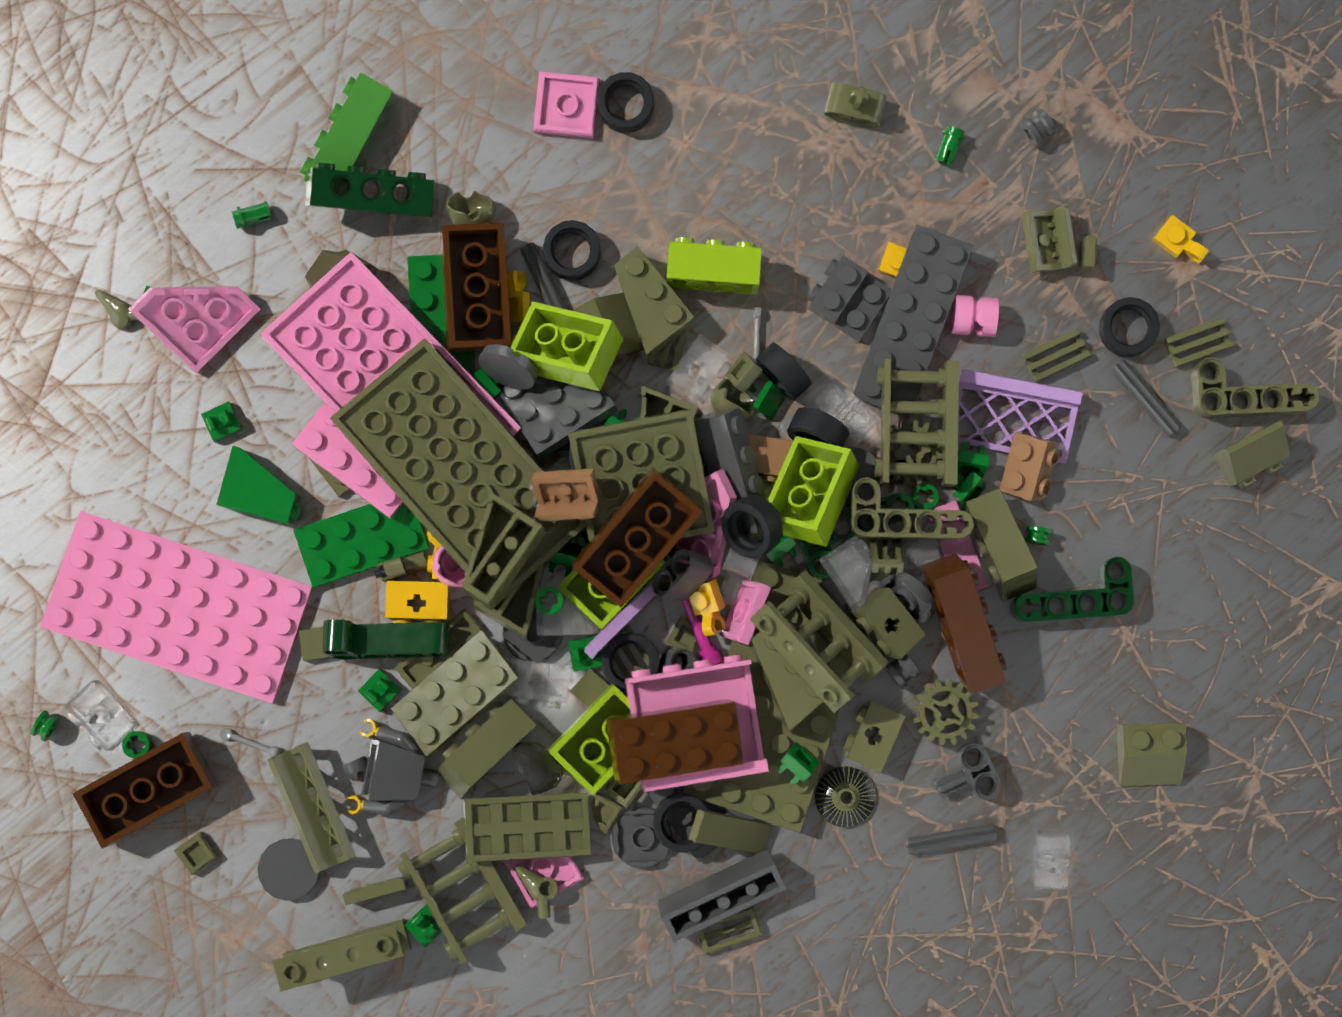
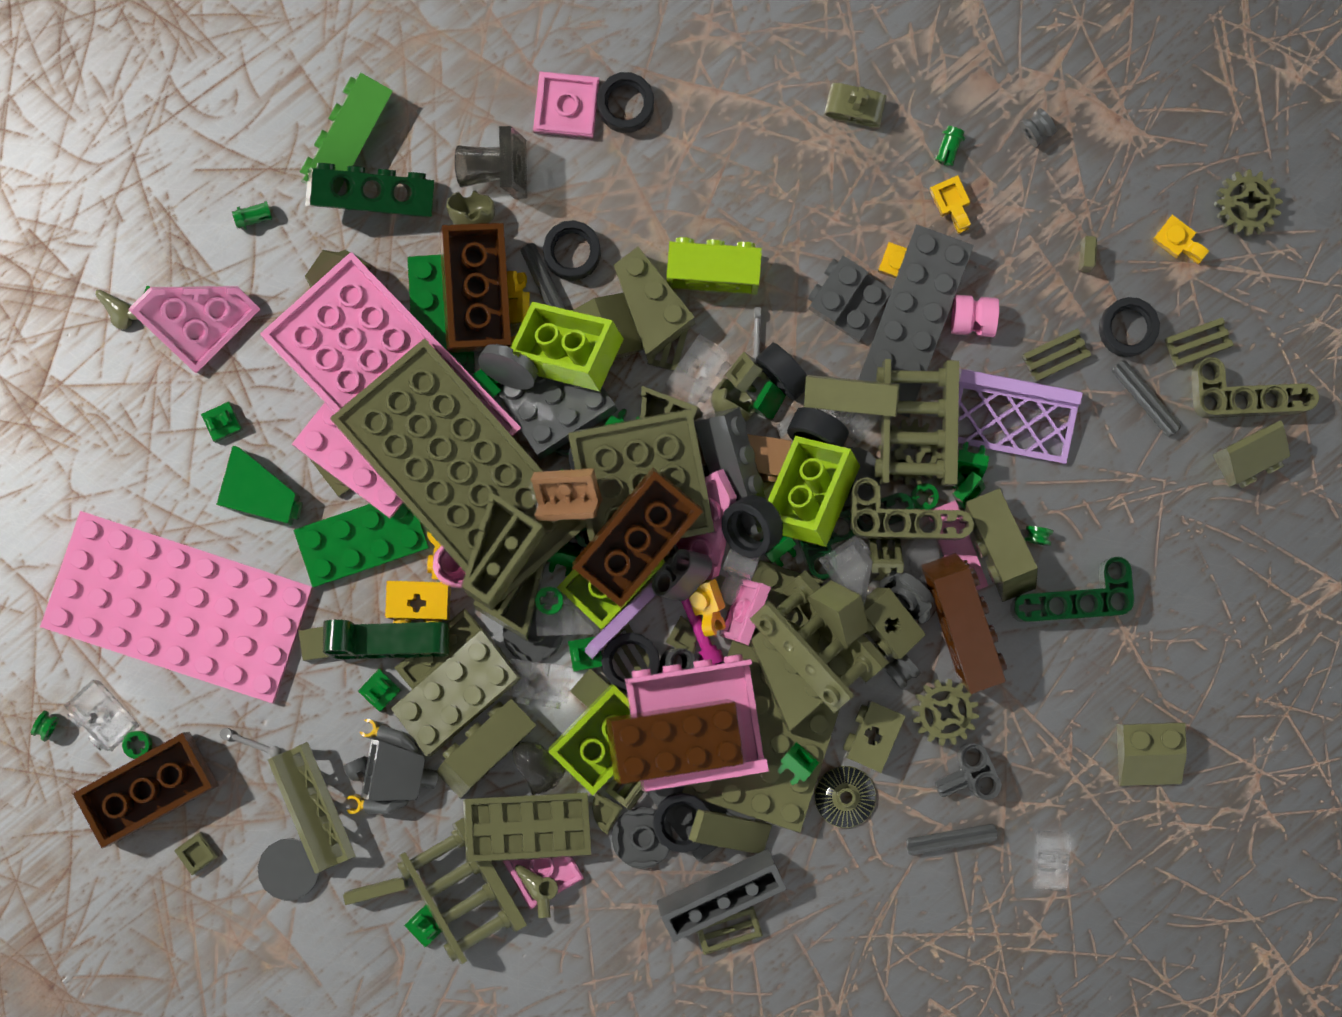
(342, 954): olive fence -> none
(401, 566): olive piece -> none
(492, 164): none -> clear smoke plant
(841, 611): none -> olive slope
(851, 395): none -> olive tile
(951, 199): none -> yellow plate
(1029, 467): medium nougat bracket -> none
(1049, 240): olive bracket -> none
(1260, 201): none -> olive gear

